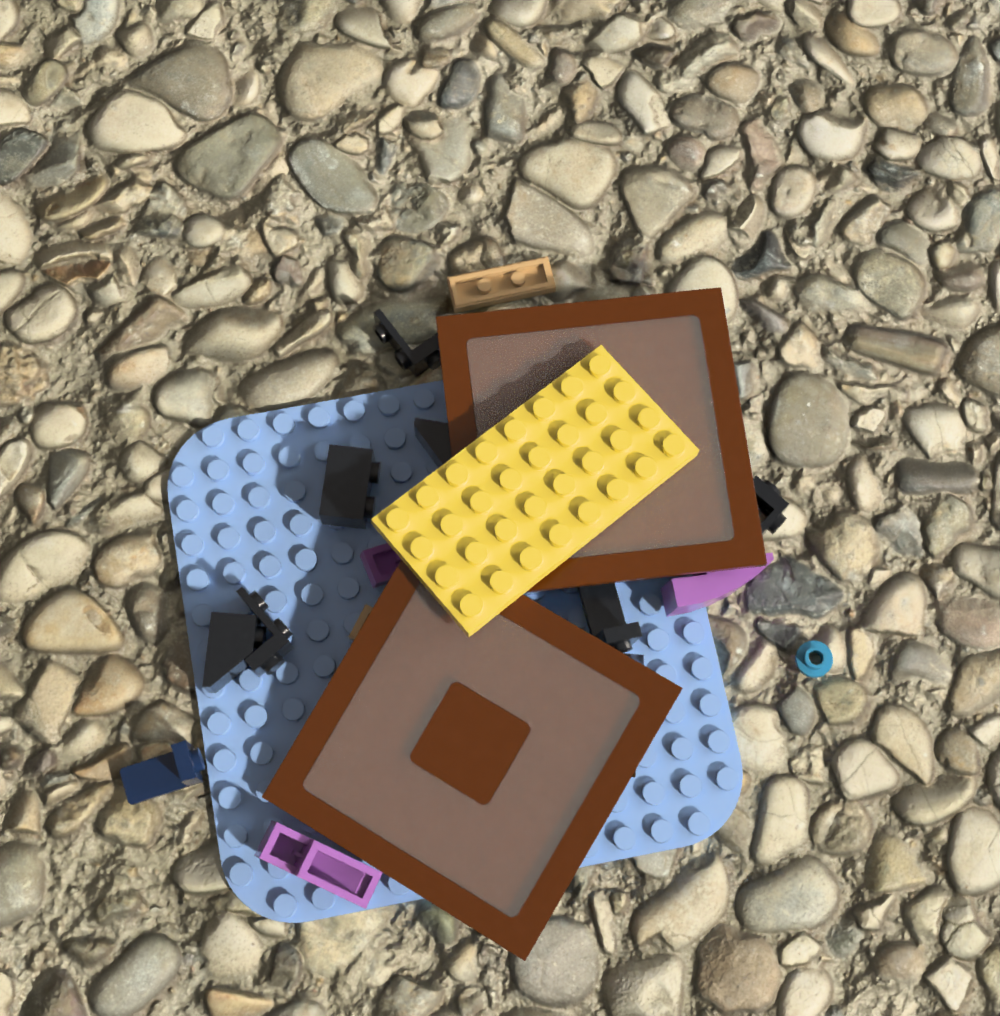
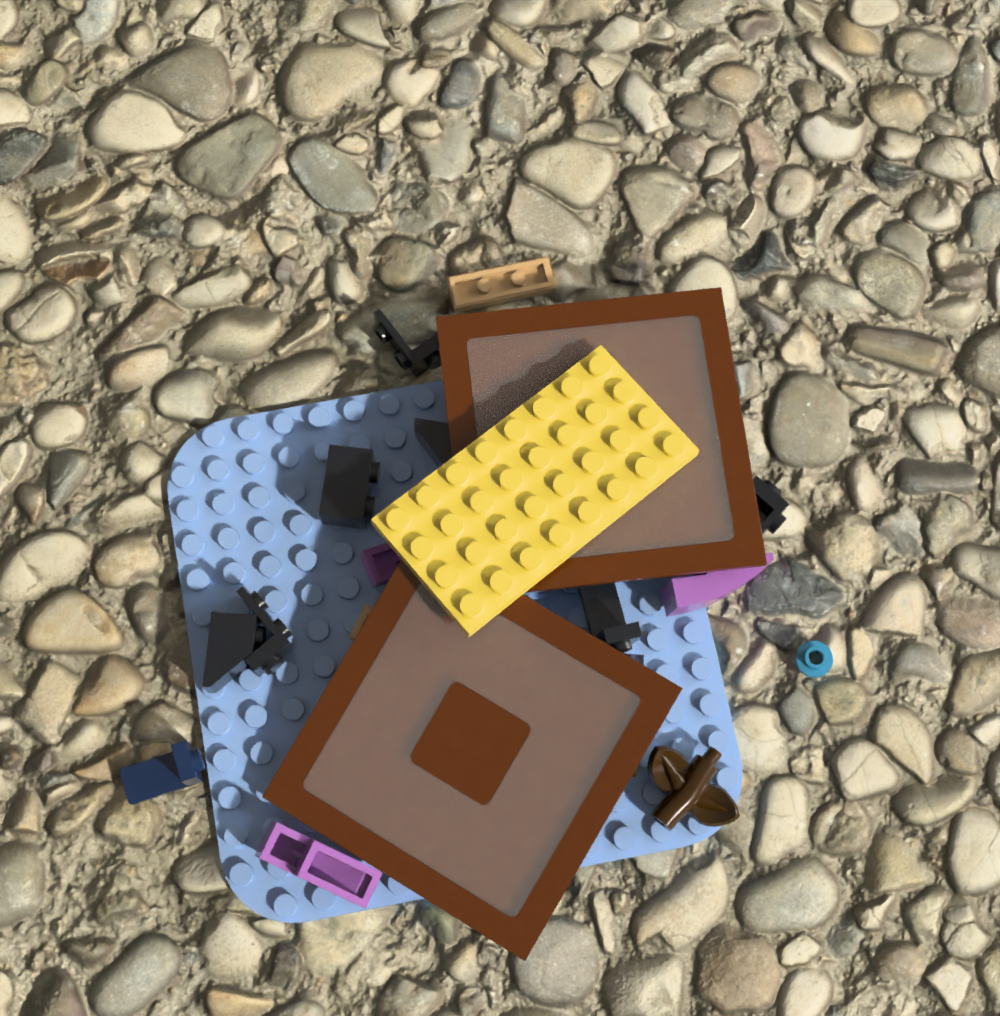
(689, 788): none -> dark brown plant

